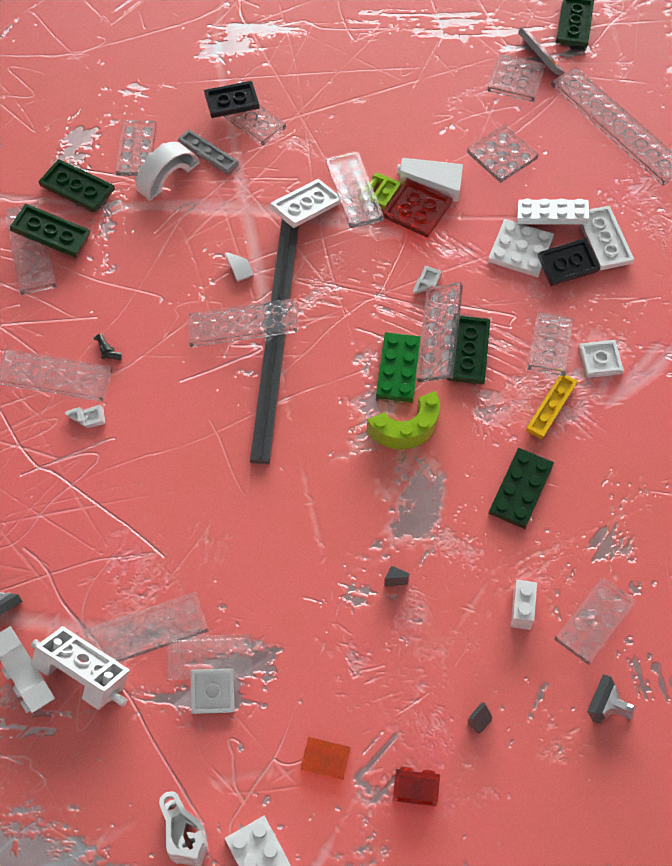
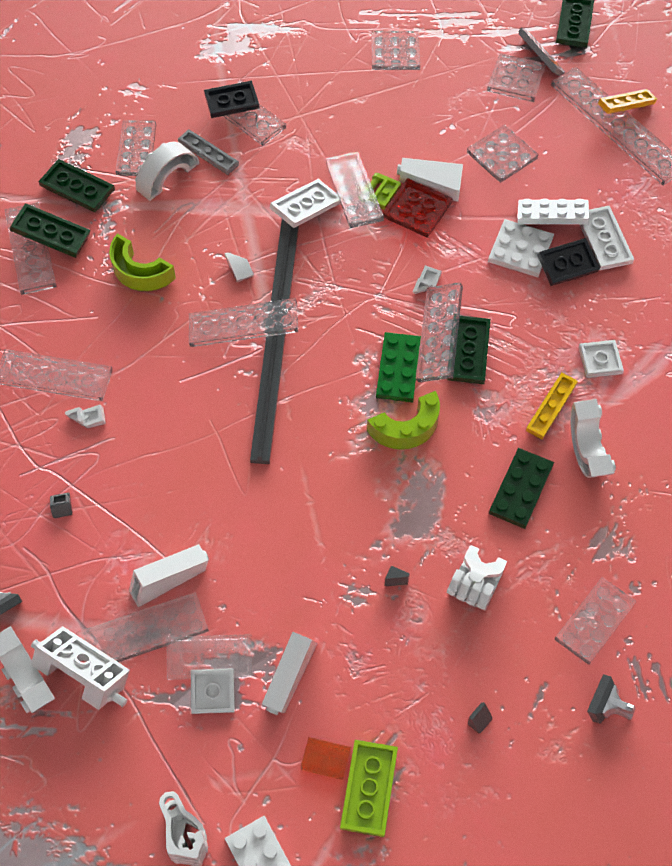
(61, 505): none -> dark grey slope
(106, 350): pearl dark grey piece -> none
(138, 275): none -> lime brick
(165, 574): none -> white slope
(289, 673): none -> white slope
(369, 788): none -> lime plate
(395, 50): none -> clear plate
(416, 787): clear red brick -> none
(476, 580): none -> white piece
(523, 604): white brick -> none
(550, 344): clear plate -> none
(587, 439): none -> white brick
(627, 101): none -> yellow plate

